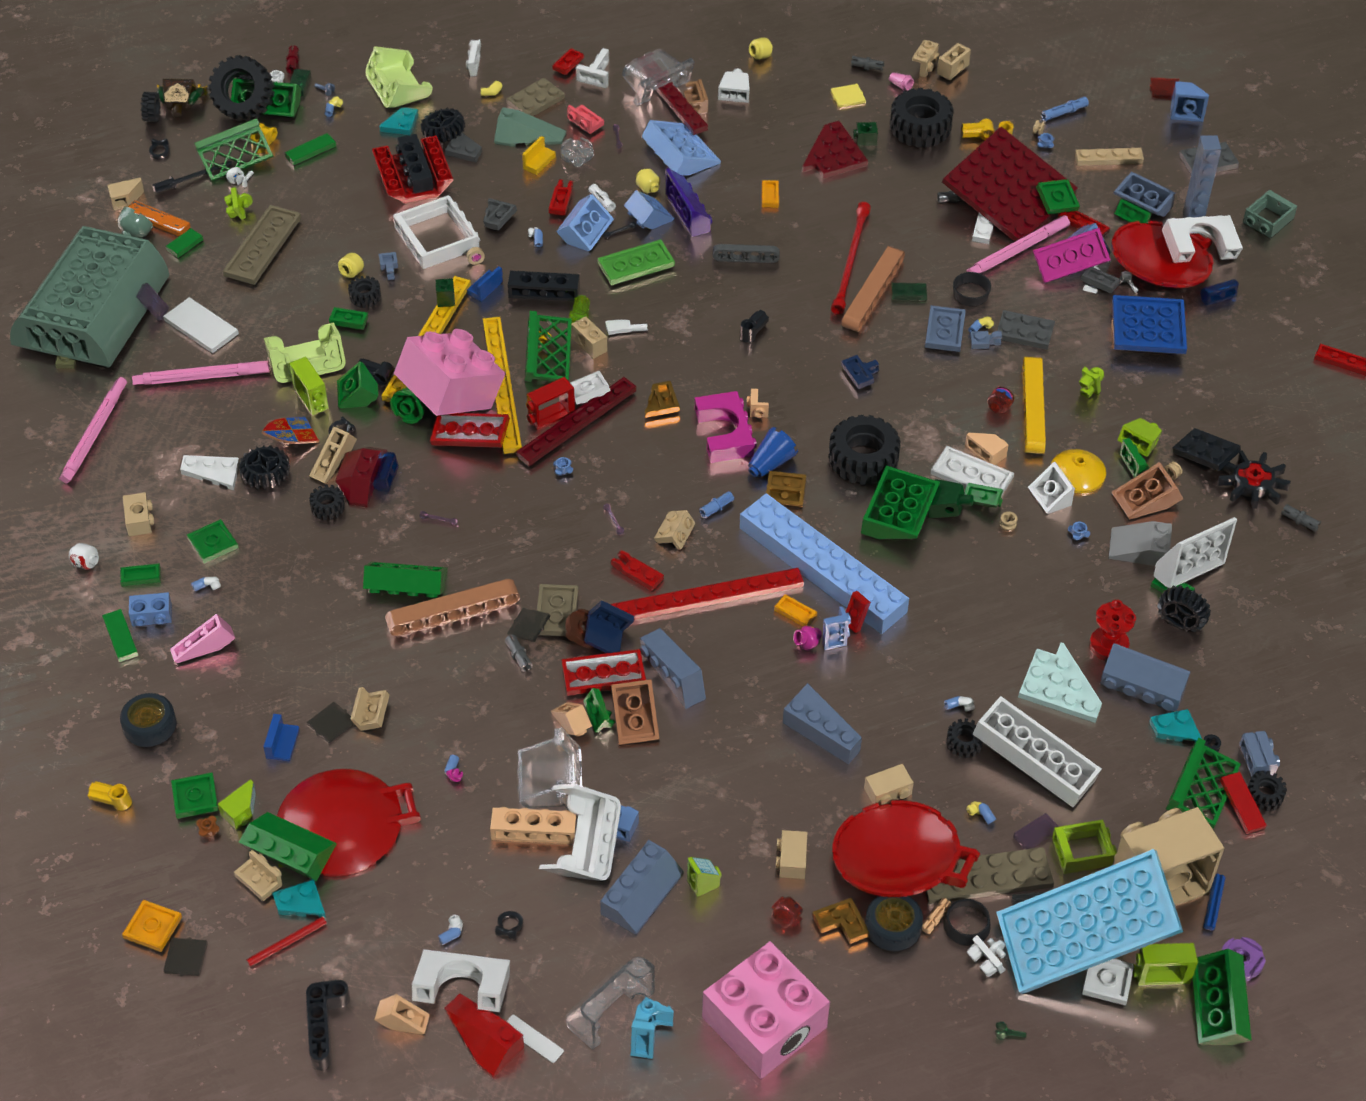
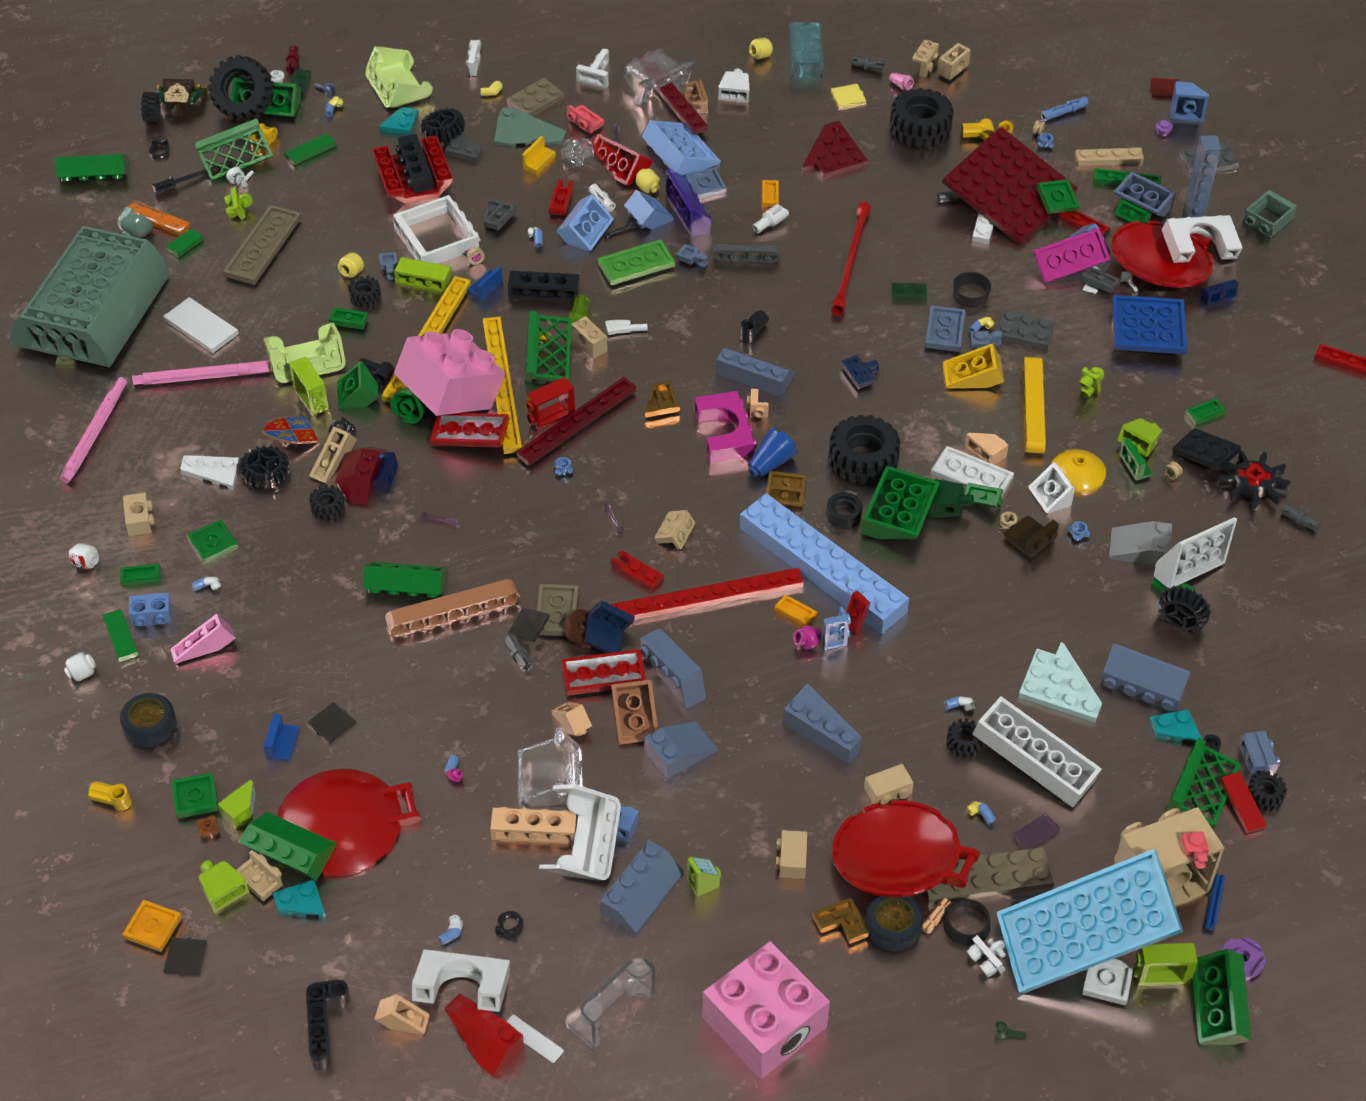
(80, 666): none -> white head
(91, 166): none -> green slope
(125, 192): tan slope -> none
(152, 301): clear purple tile -> none
(221, 884): none -> lime torso
(286, 941): red bar -> none
(369, 709): tan bracket -> none
(423, 274): none -> lime brick
(445, 292): dark green brick -> none
(568, 61): red plate -> none
(589, 387): white plate -> none
(597, 711): green plate -> none
(620, 160): none -> red wedge
(648, 1015): medium azure tile -> none
(678, 747): none -> sand blue slope
(691, 254): none -> sand blue plate
(706, 183): none -> sand blue tile
(716, 504): medium blue axle -> none
(753, 371): none -> sand blue slope
(771, 218): none -> white arm
(787, 912): clear red head -> none
(805, 50): none -> clear light blue brick
(847, 499): none -> black tyre
(866, 133): dark green brick -> none
(873, 289): nougat beam -> none
(974, 369): none -> yellow slope
(1000, 400): clear red head -> none
(1020, 245): bright pink piece -> none
(1031, 536): none -> dark brown bracket
(1078, 831): lime window -> none
(1114, 622): red piece -> none
(1115, 177): none -> green tile
(1147, 493): nougat slope -> none
(1163, 127): none -> medium lavender plate
(1196, 846): none -> coral plate
(1205, 411): none -> green tile

